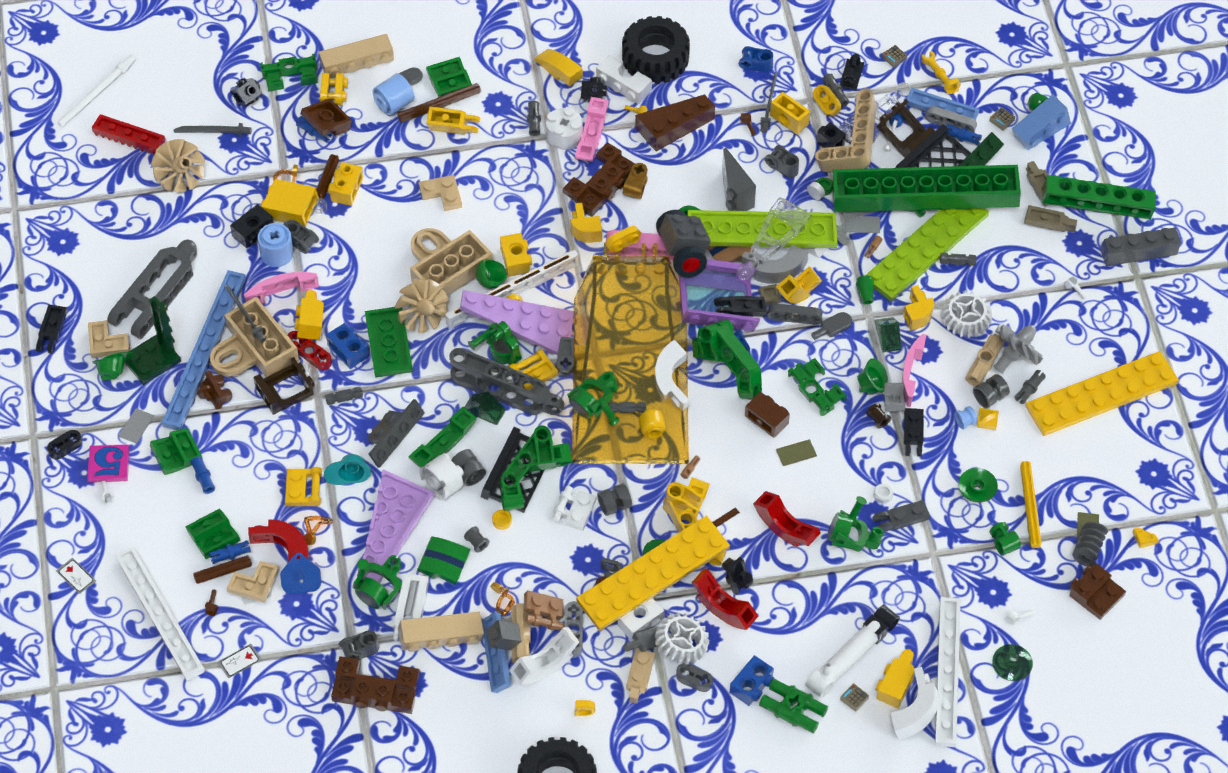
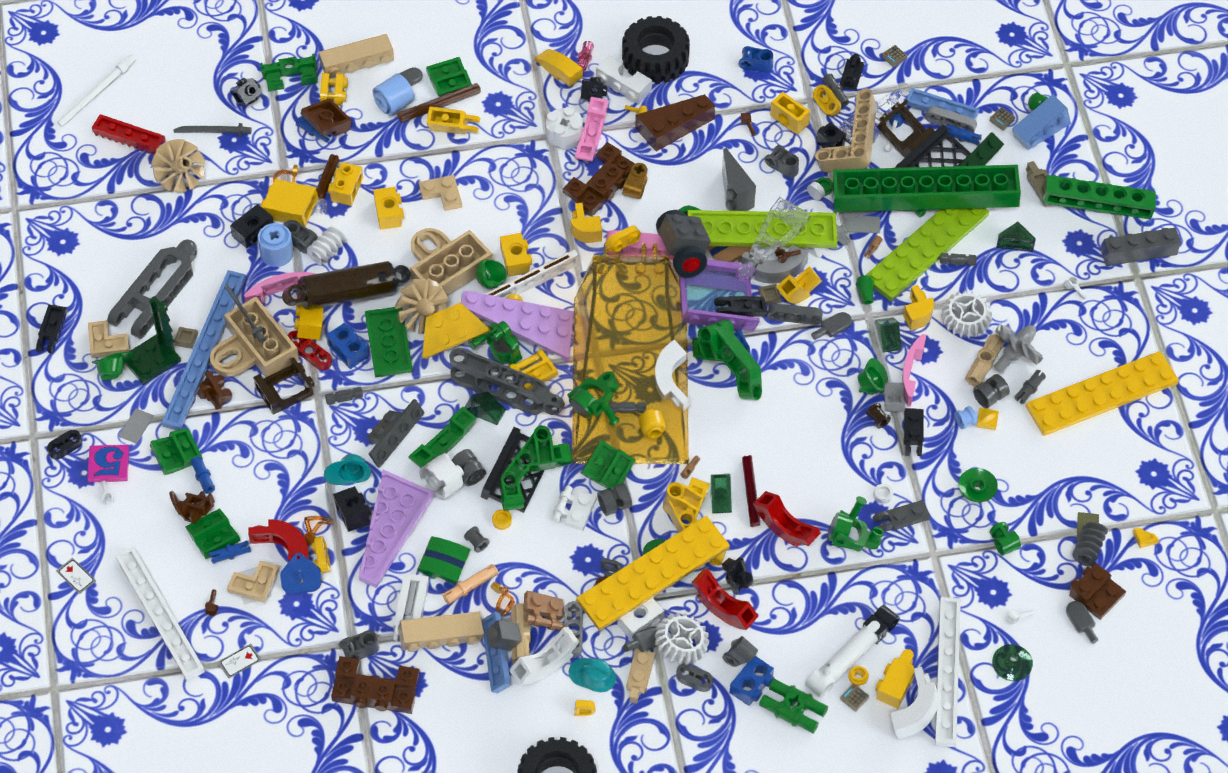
(186, 337): none -> dark tan tile
(189, 511): none -> reddish brown piece
(222, 569): reddish brown axle -> none
(296, 487): yellow plate -> none
(320, 548): none -> yellow plate
(326, 244): none -> white piece
(346, 285): none -> dark brown piece
(352, 508): none -> black brick
(371, 591): green piece -> none
(387, 208): none -> yellow brick
(451, 328): none -> yellow wing
(462, 588): none -> light nougat pin
(534, 127): dark grey pin -> none
(565, 355): dark grey piece -> none
(585, 55): none -> clear pink axle
(592, 674): none -> teal piece
(607, 465): none -> green slope
(720, 493): none -> clear green slope
(725, 517): reddish brown piece -> none
(740, 652): none -> dark grey piece
(750, 490): none -> dark red axle
(765, 121): dark grey sword -> none
(767, 414): reddish brown brick -> none
(784, 255): none -> reddish brown hand
(796, 452): olive sticker -> none
(820, 398): green piece -> none
(858, 670): none -> yellow plate
(950, 86): yellow piece -> none
(1016, 238): none -> clear green slope
(1030, 504): yellow axle -> none
(1049, 219): dark tan hinge -> none
(1081, 619): none -> dark grey piece

